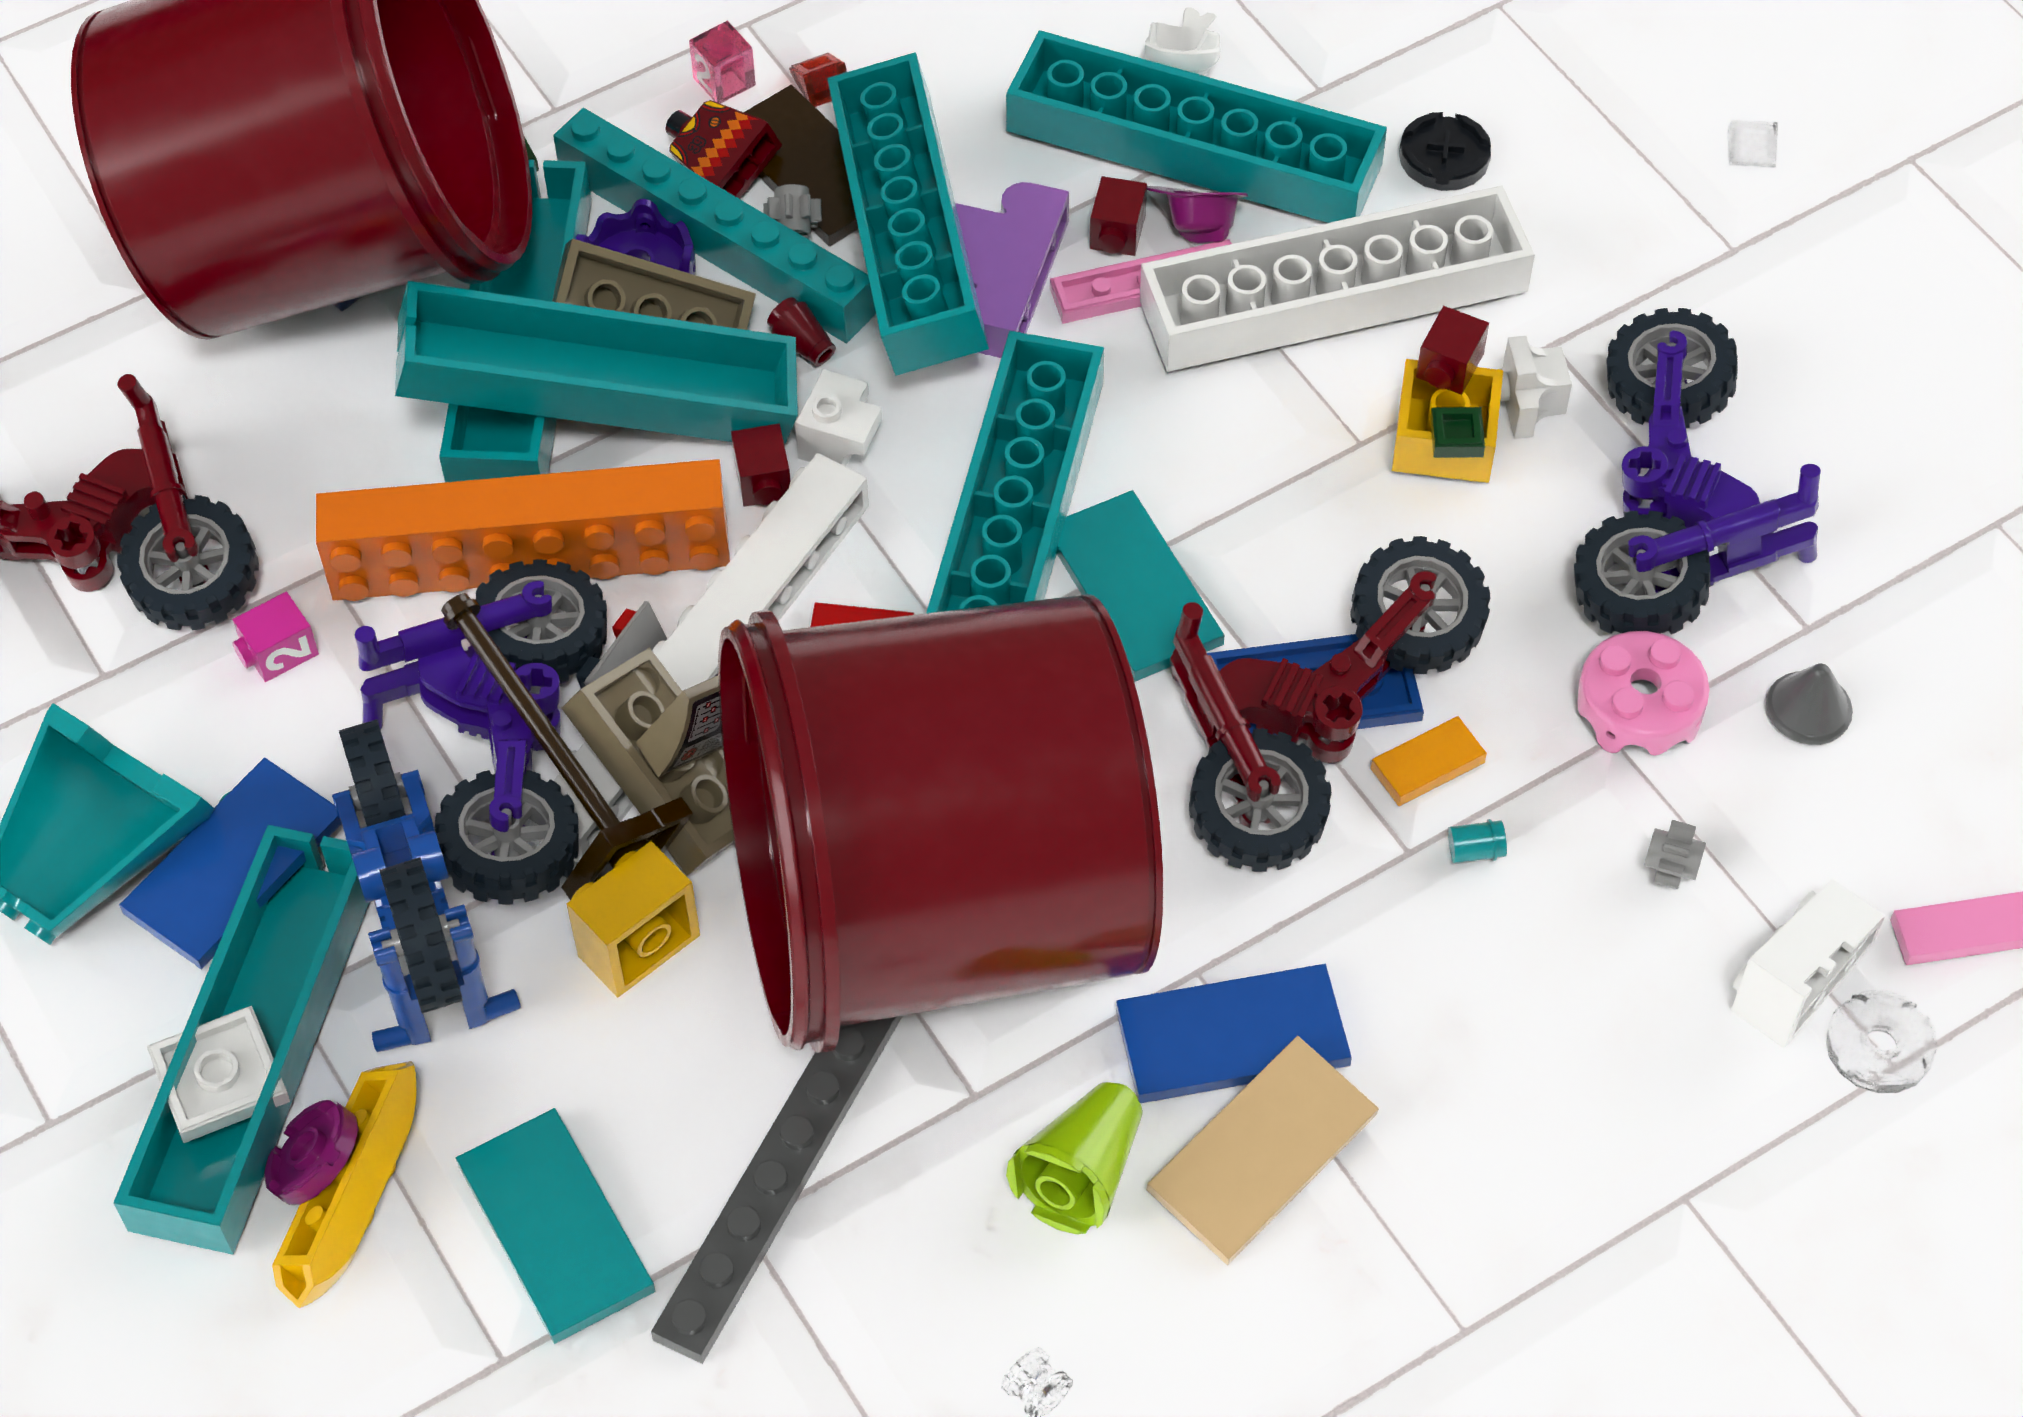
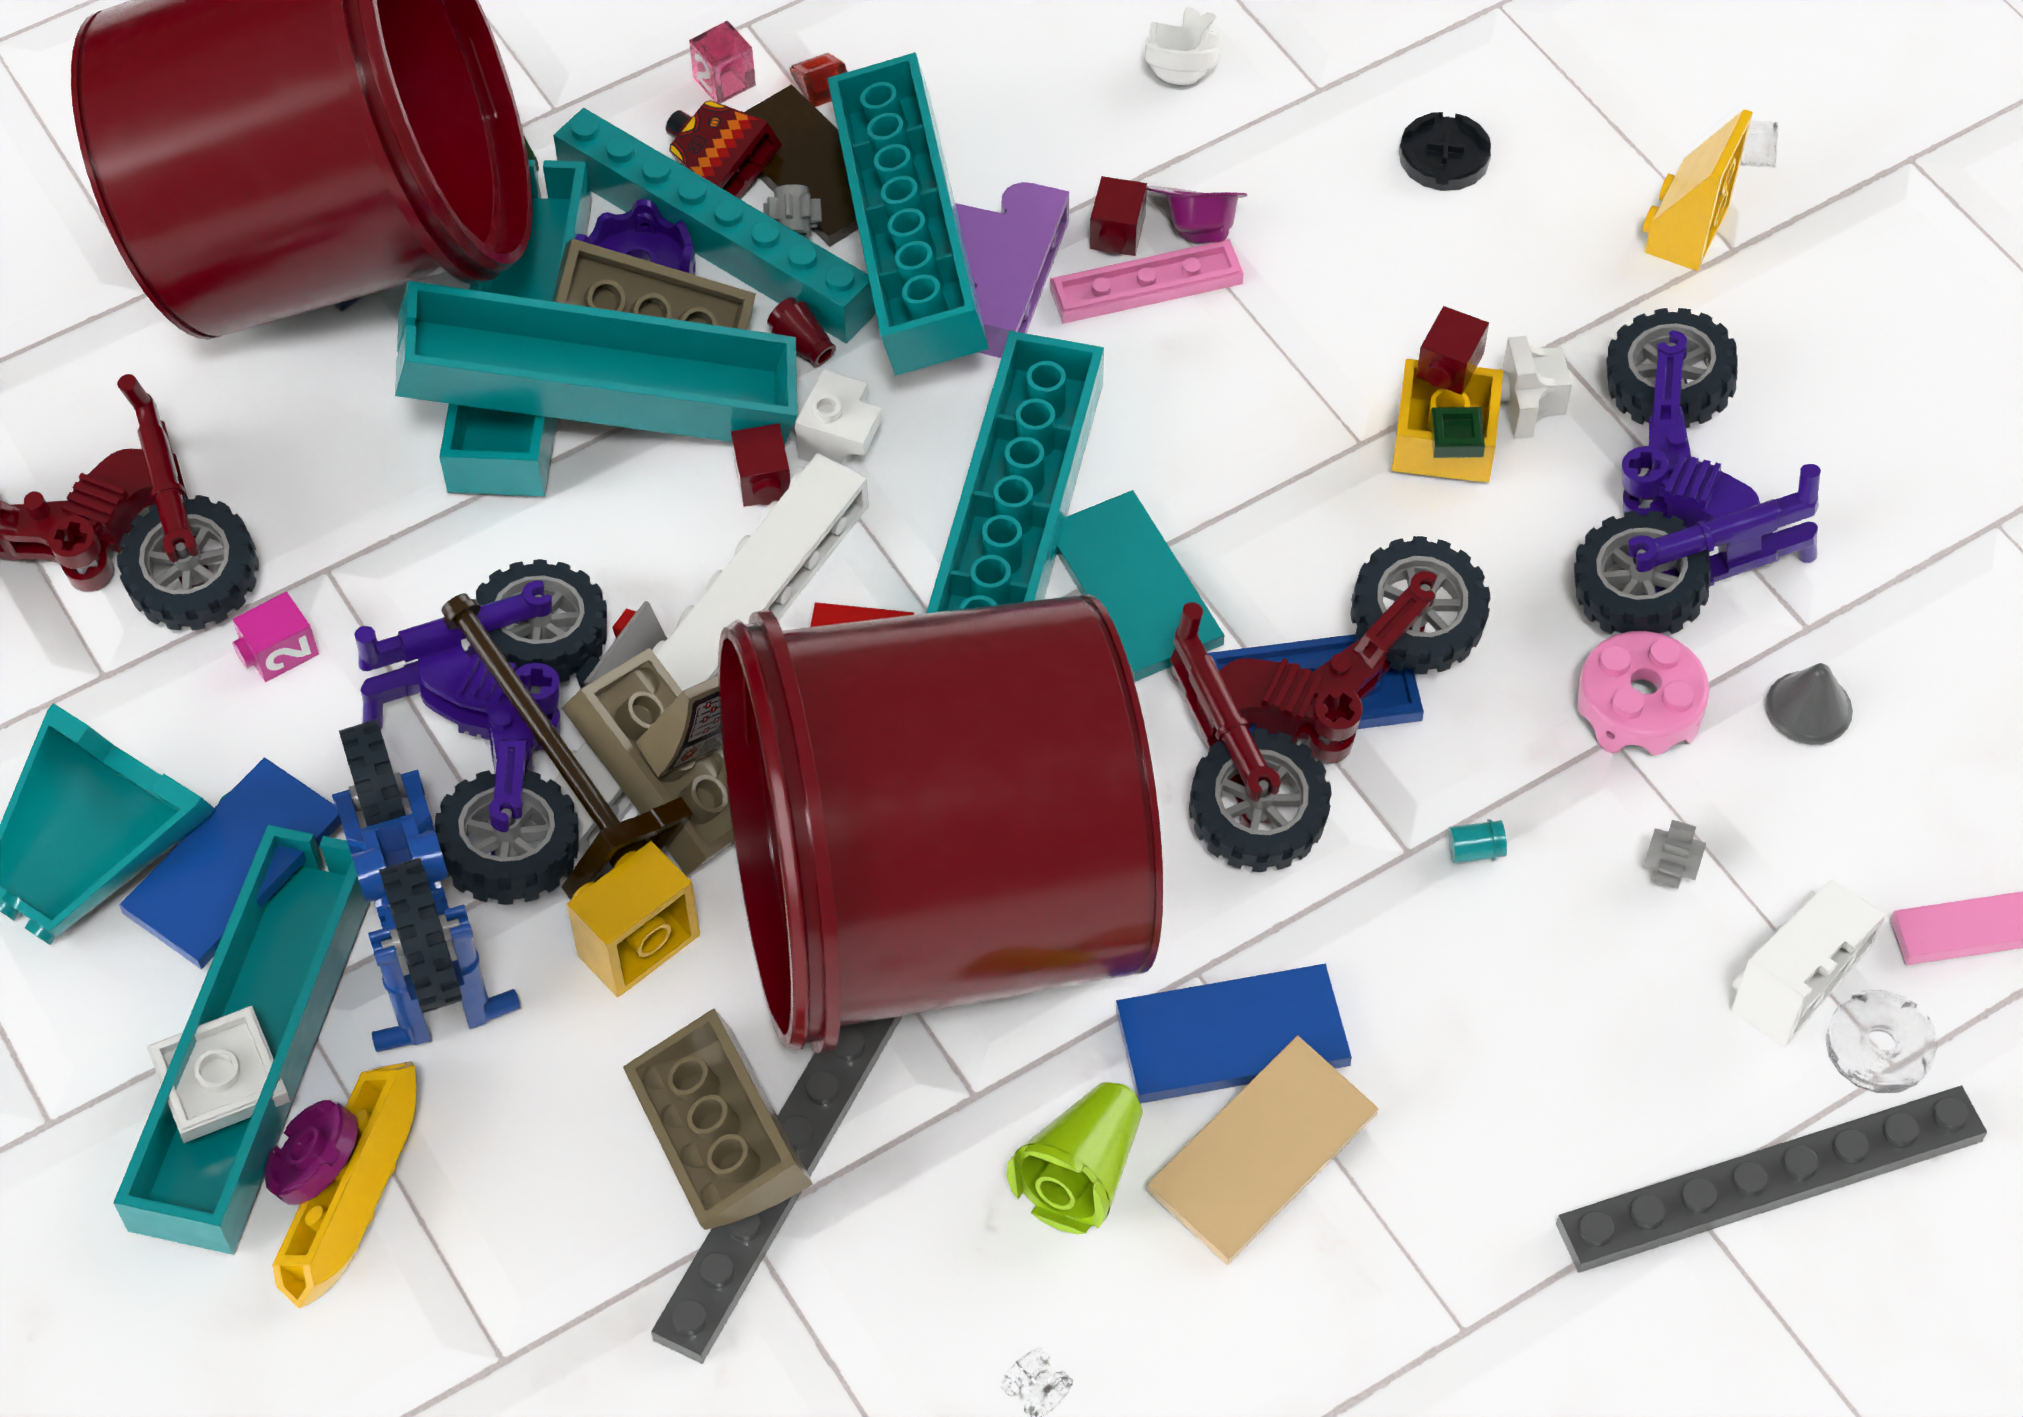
(466, 530): orange brick -> none
(555, 1225): teal tile -> none
(716, 1123): none -> dark tan slope
(1195, 128): teal brick -> none
(1335, 277): white brick -> none
(1428, 761): light orange tile -> none
(1697, 197): none -> yellow slope
(1770, 1178): none -> dark grey plate

